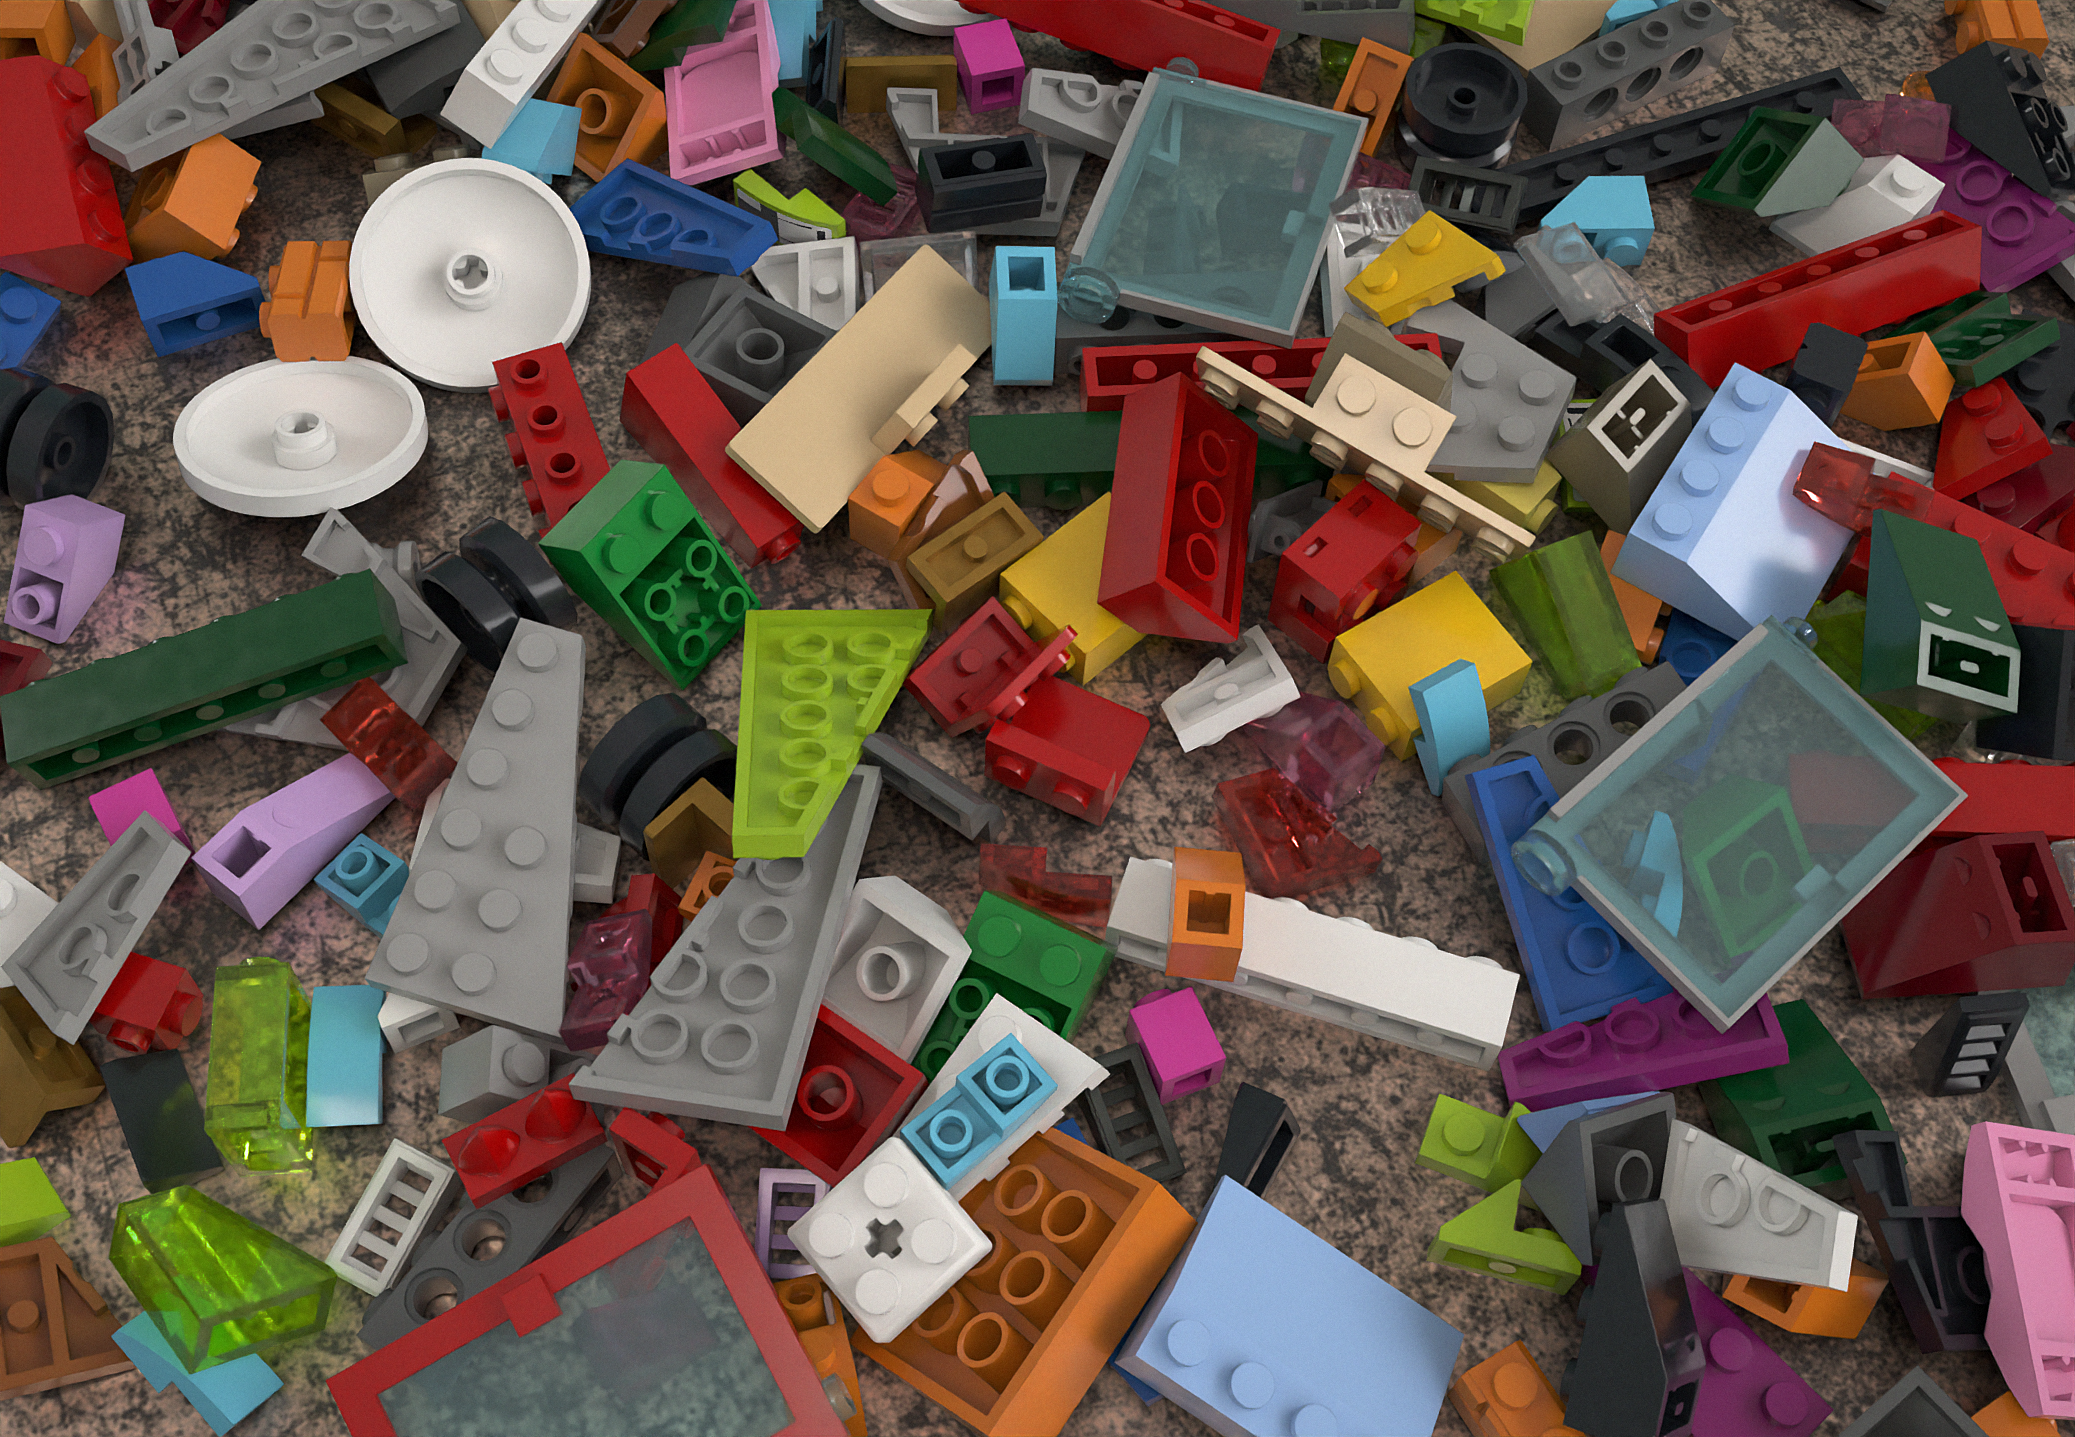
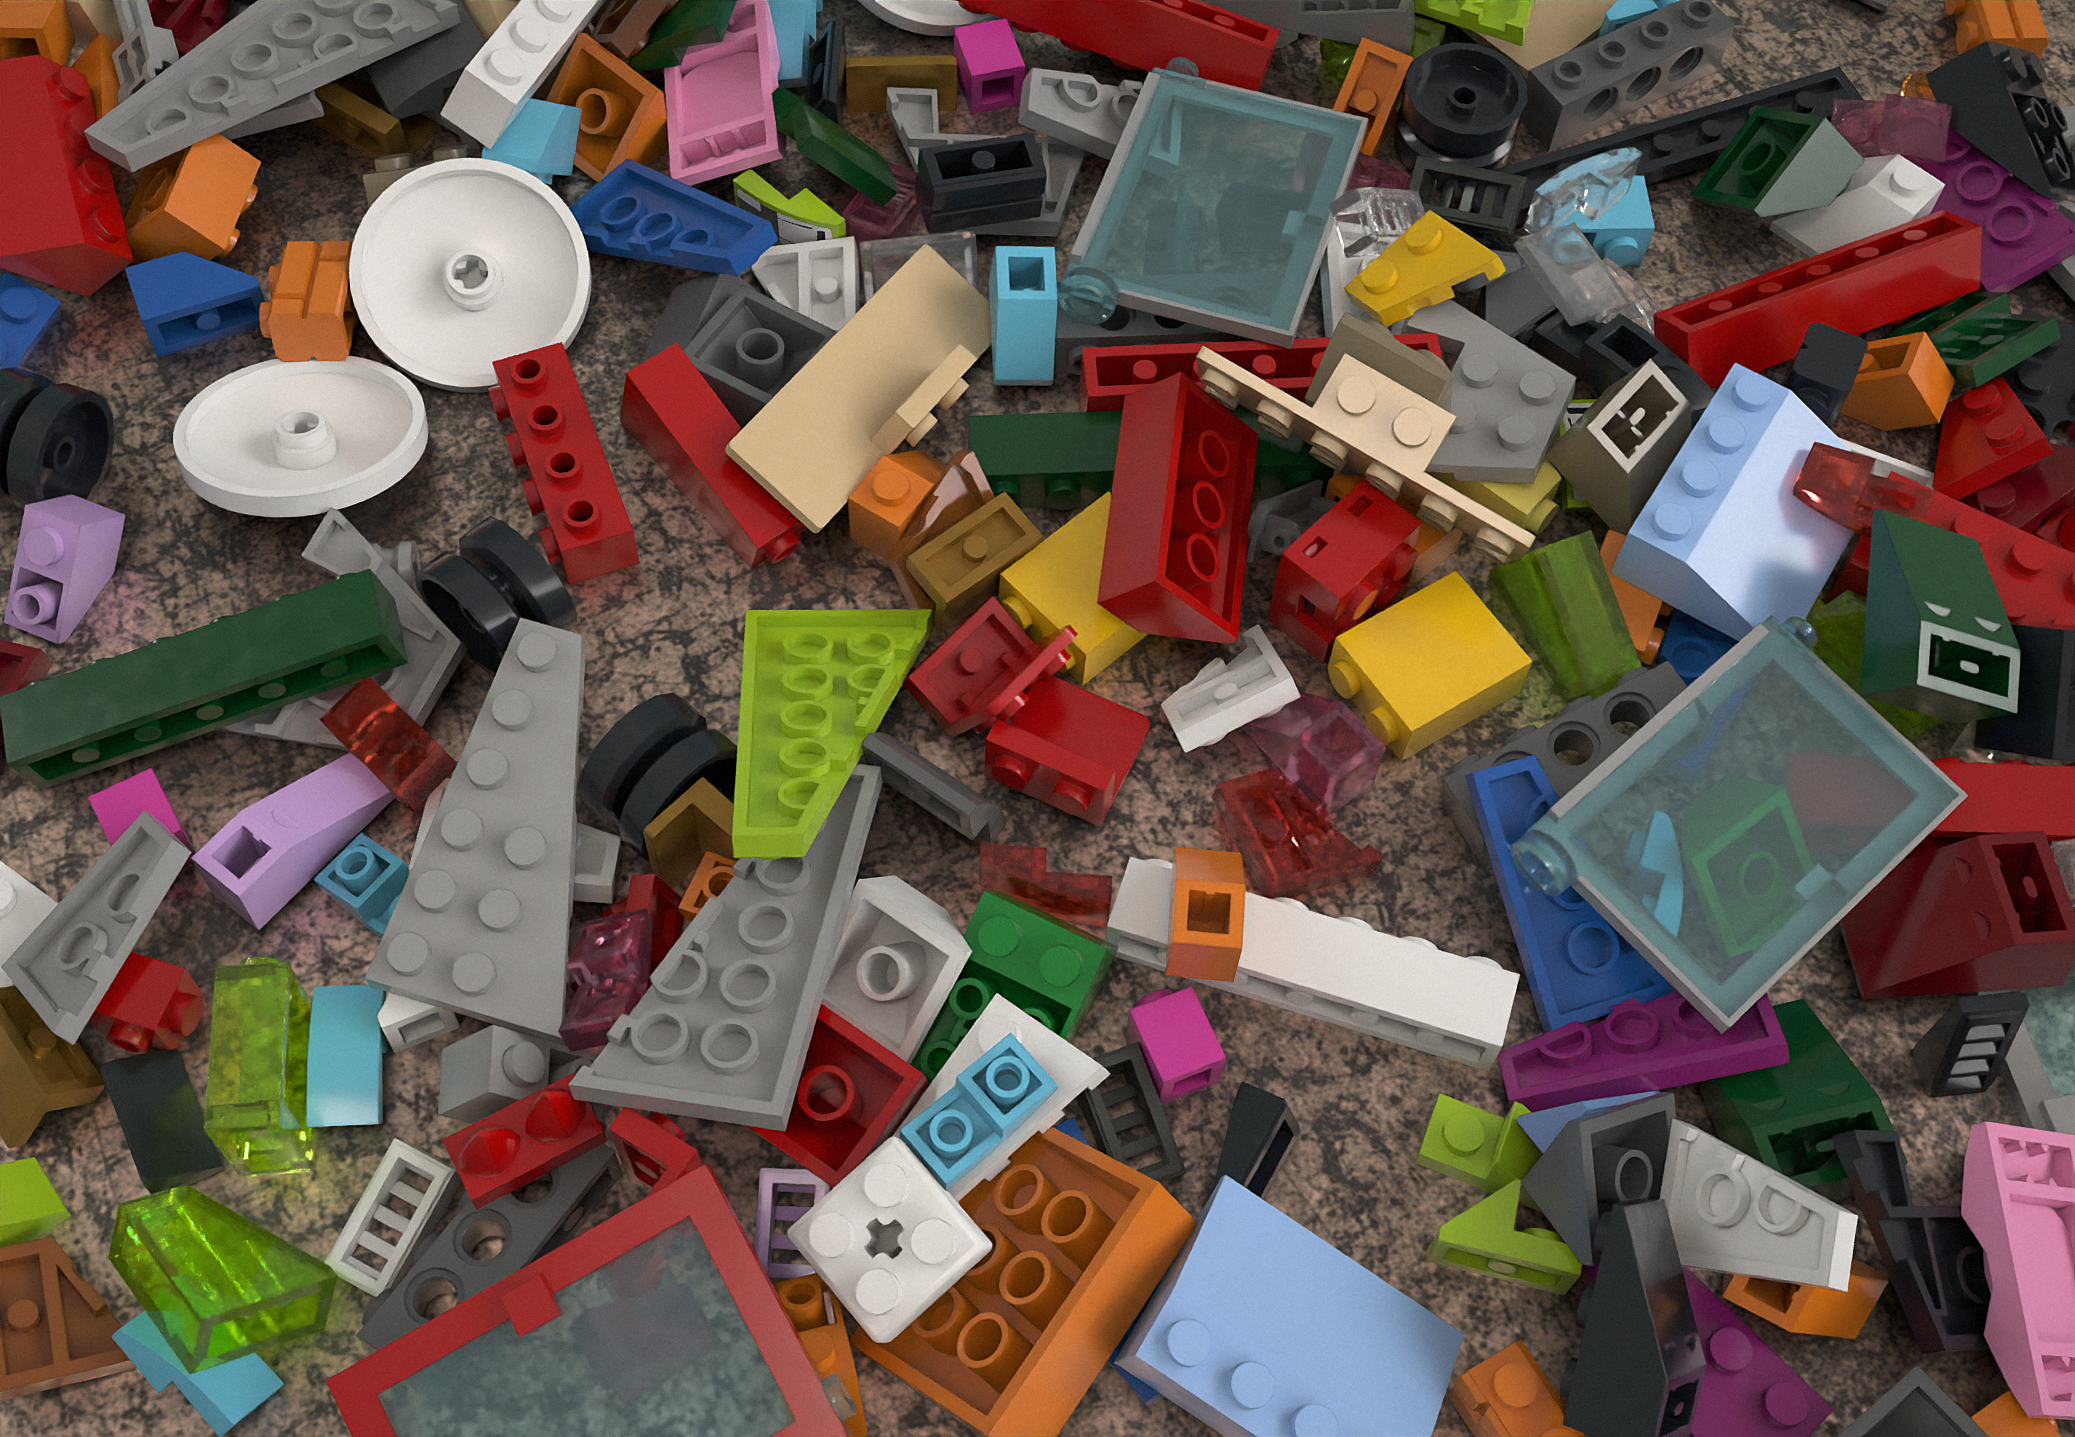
(651, 569): green slope -> none
(1451, 719): medium azure slope -> none
(1586, 186): none -> clear slope

